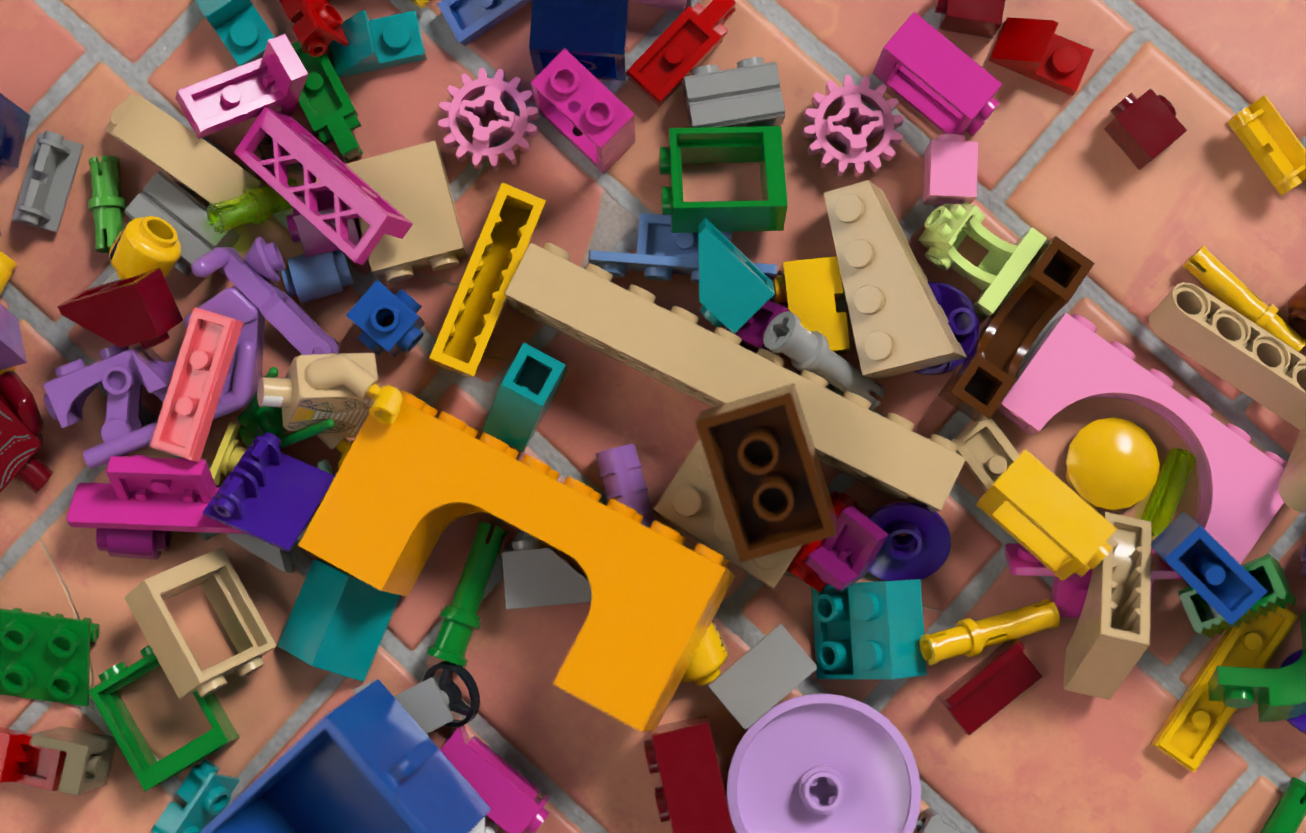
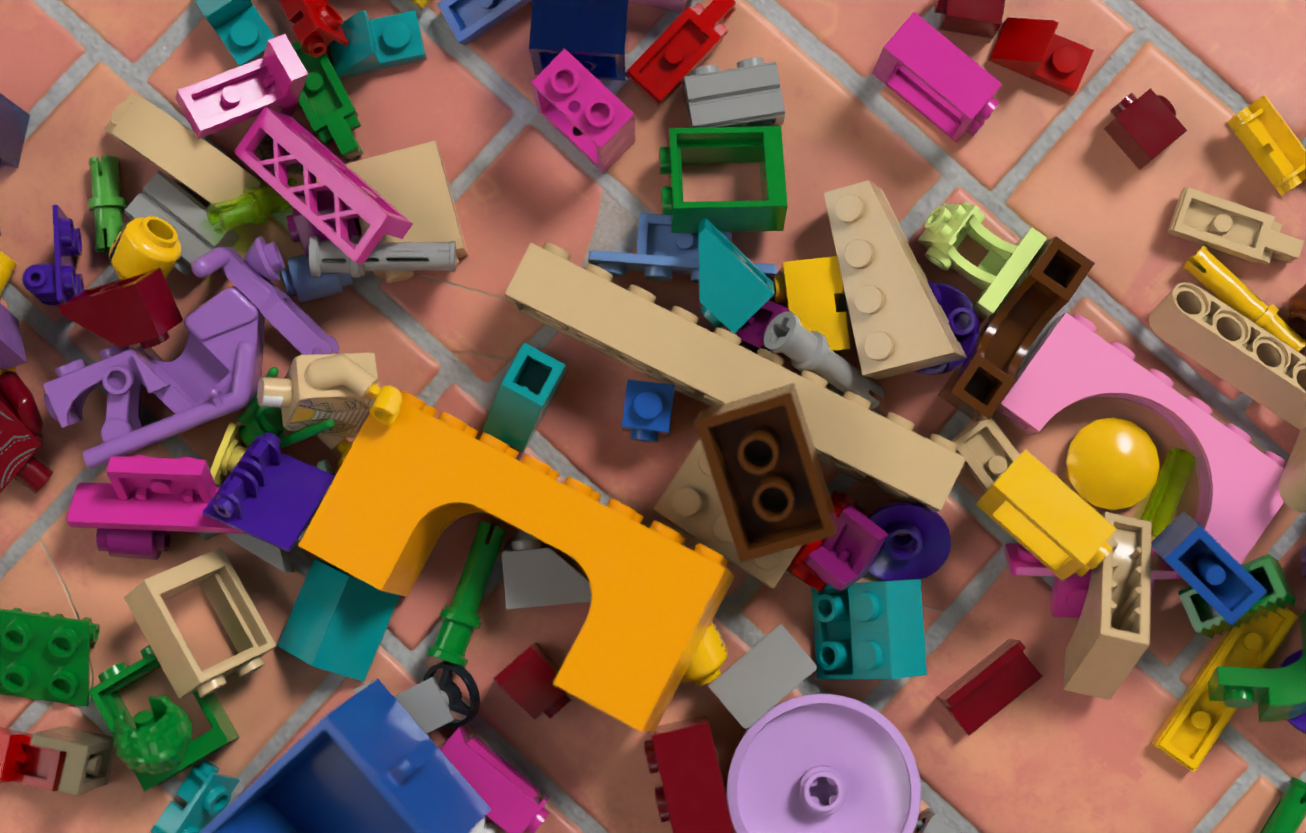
(48, 181): light grey hinge -> none
(58, 281): none -> dark purple hinge
(157, 740): none -> green piece
(196, 384): coral tile -> none
(376, 309): blue brick -> none
(386, 256): none -> light grey pin
(486, 281): yellow brick -> none
(492, 100): bright pink gear -> none
(531, 681): none -> dark red slope
(624, 480): medium lavender axle -> none
(647, 410): none -> blue brick
(834, 129): bright pink gear -> none
(950, 170): bright pink brick -> none
(972, 636): yellow pin -> none
(1231, 228): none -> tan hinge

